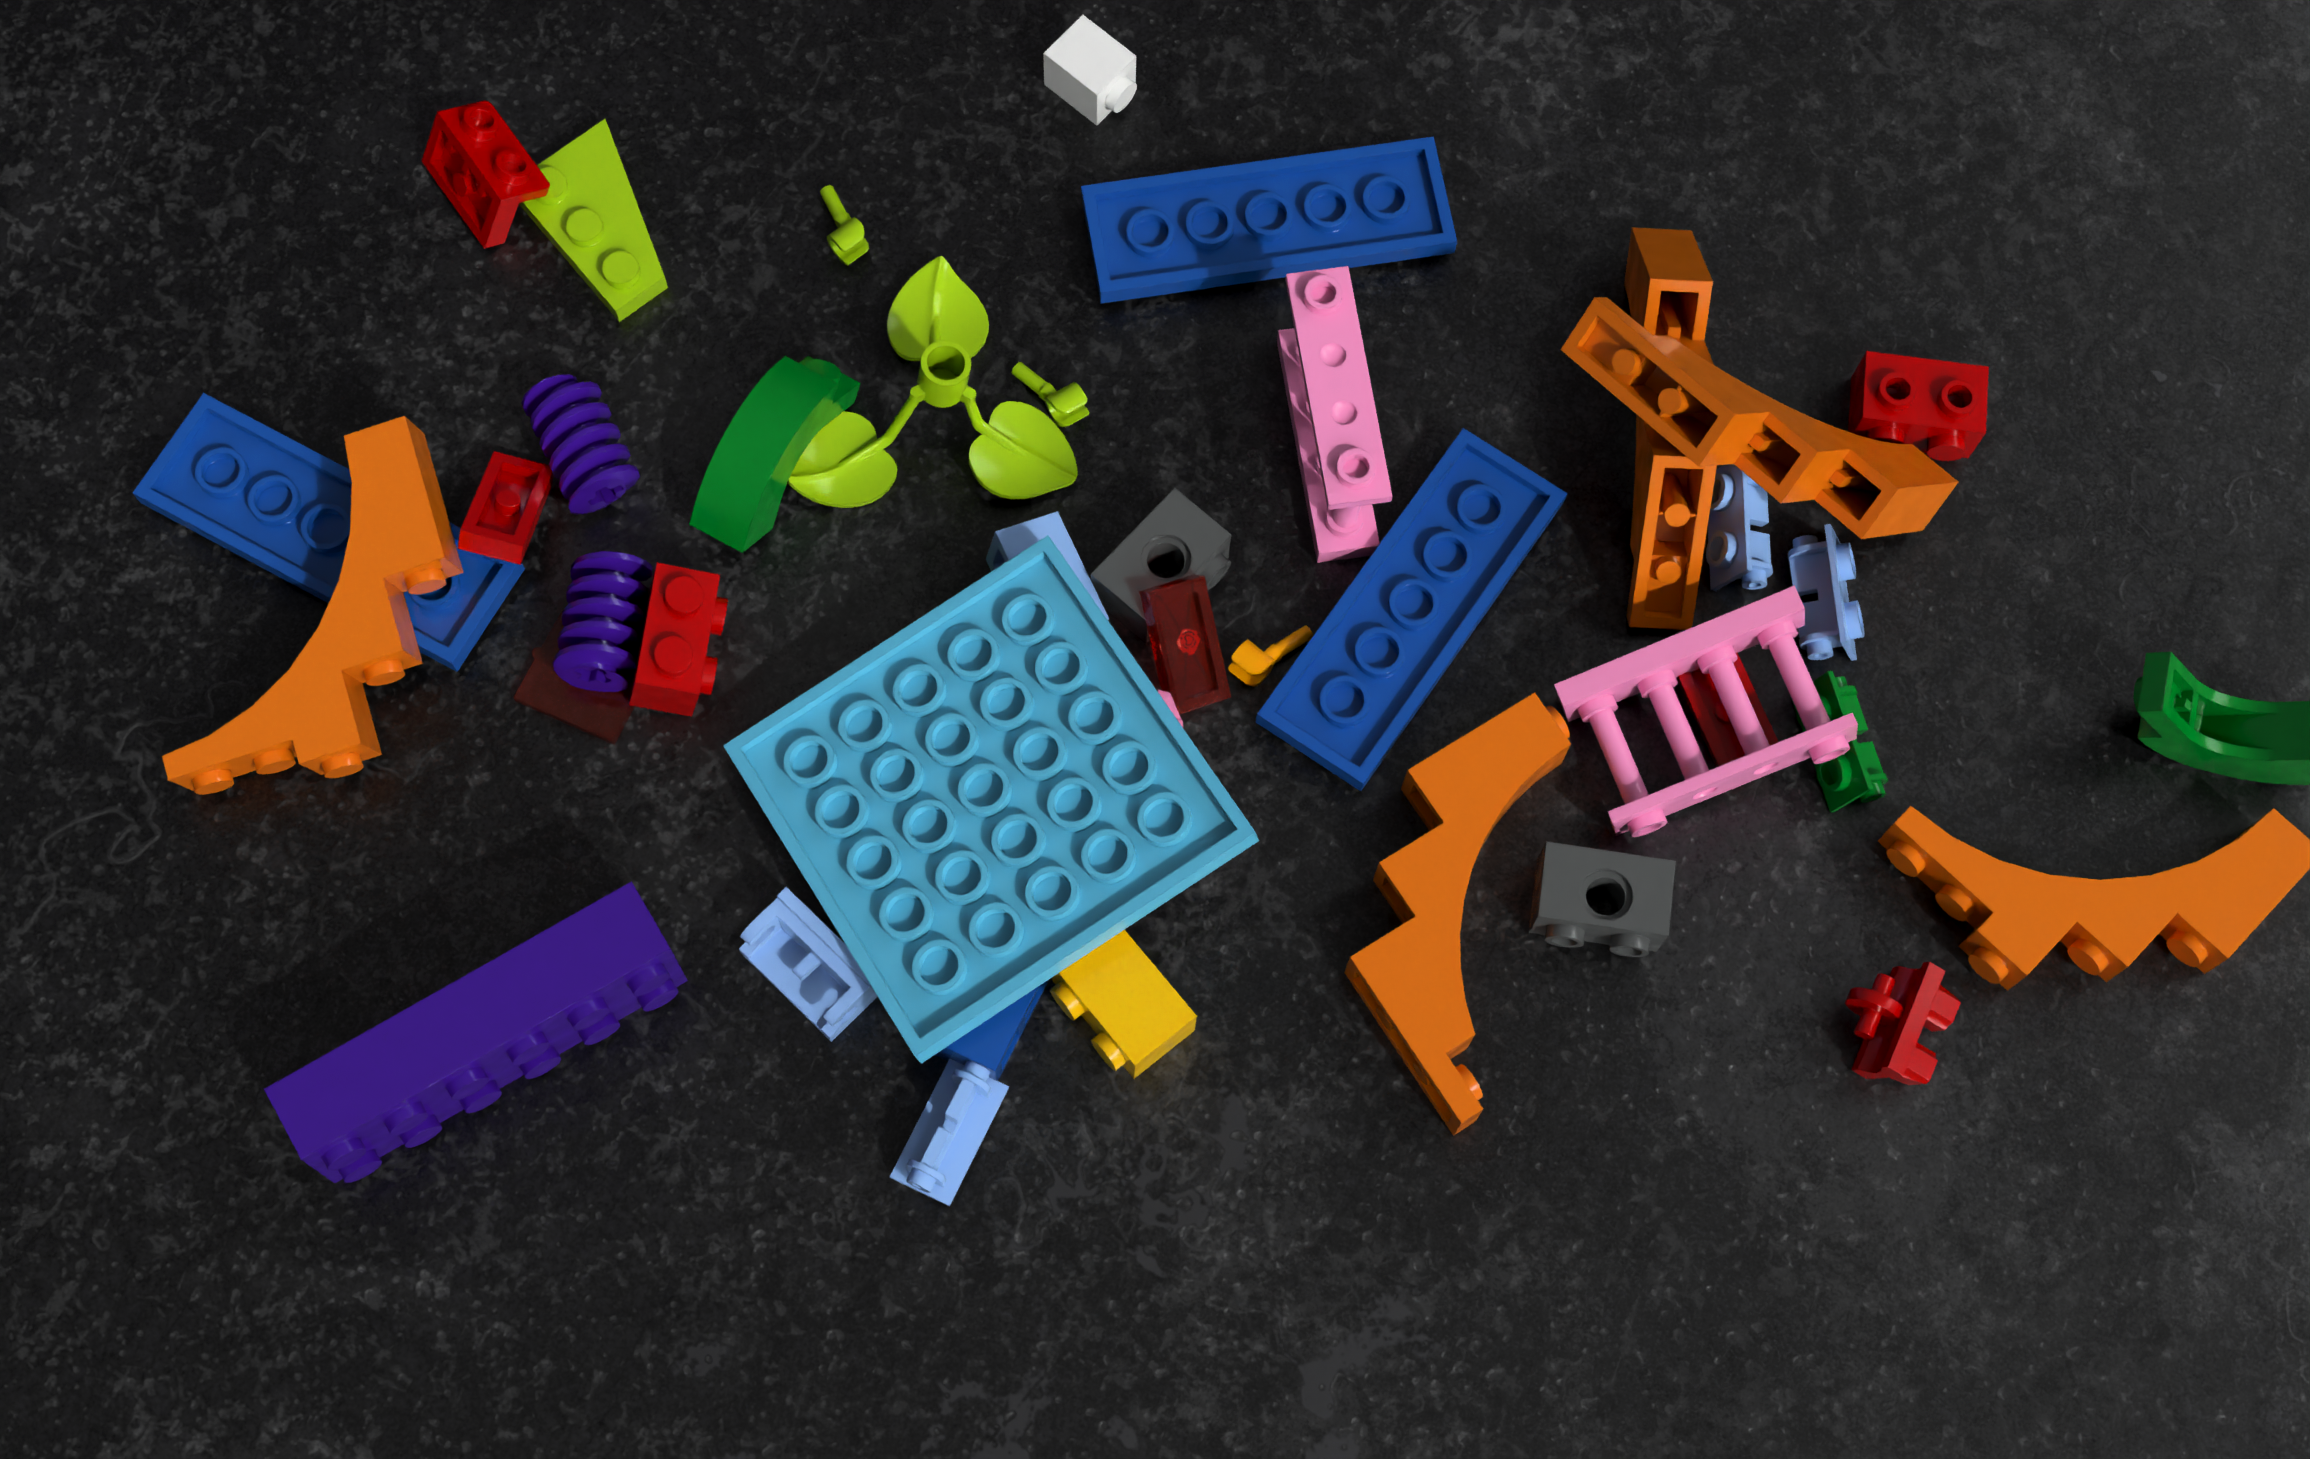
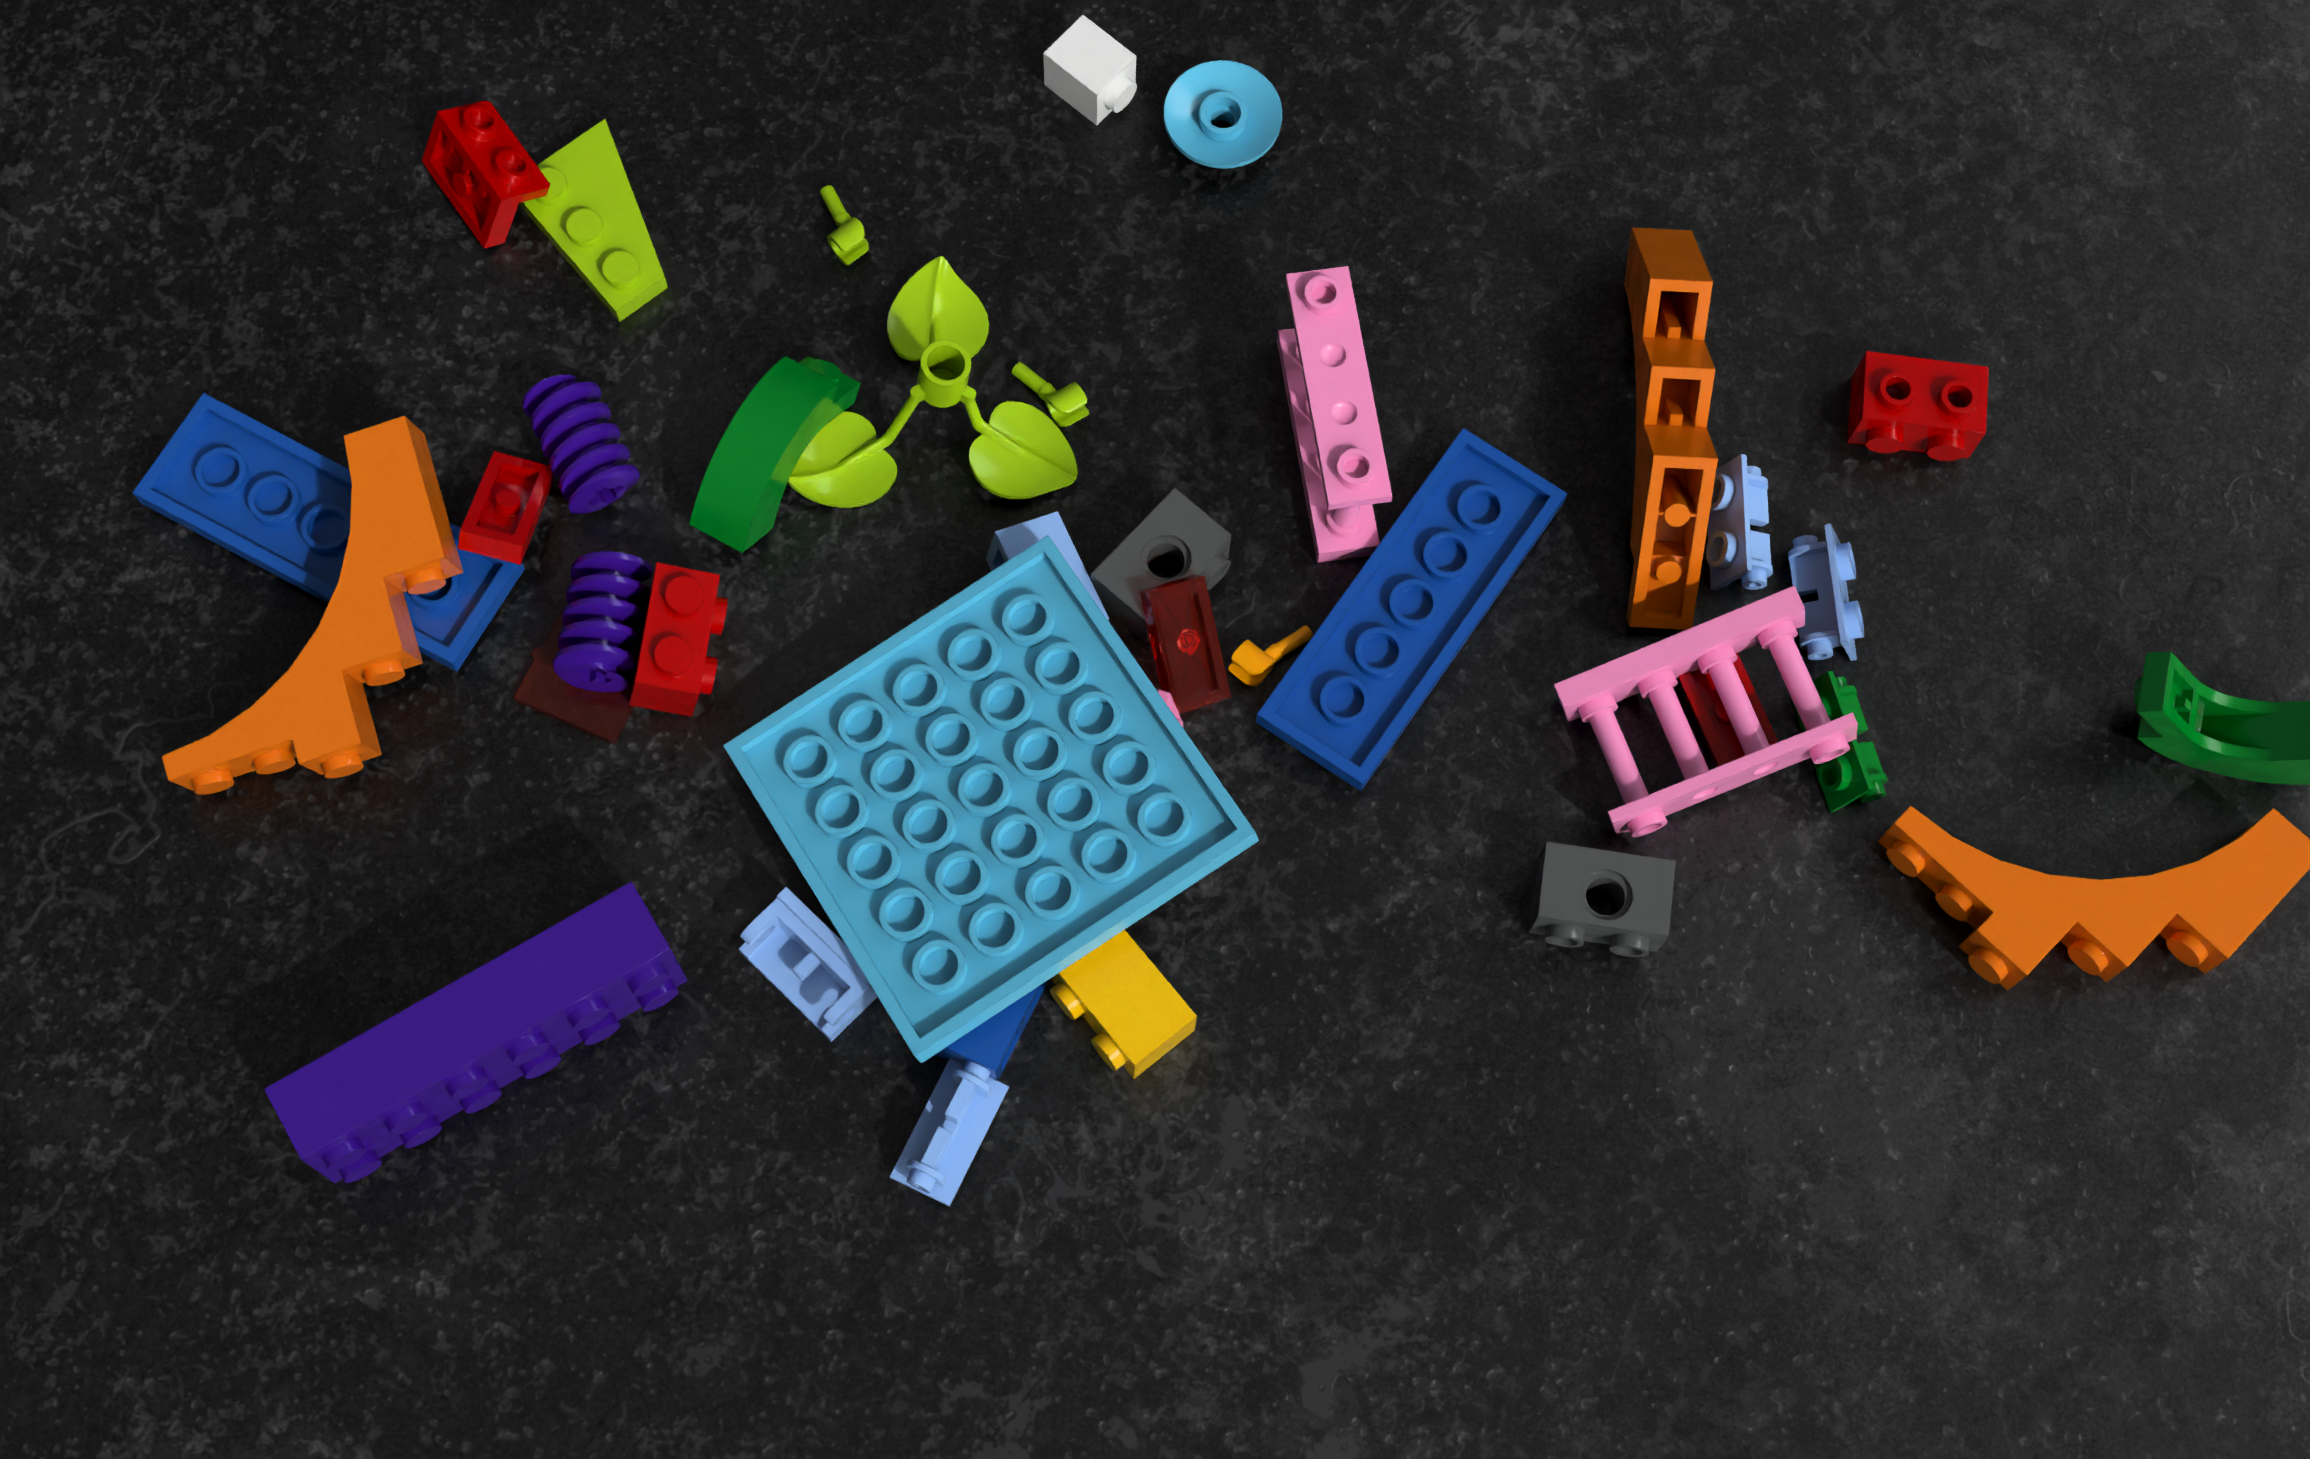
(1225, 93): none -> medium azure dish
(1267, 219): blue plate -> none
(1414, 971): orange arch -> none
(1723, 421): orange arch -> none
(1893, 1020): red hips -> none

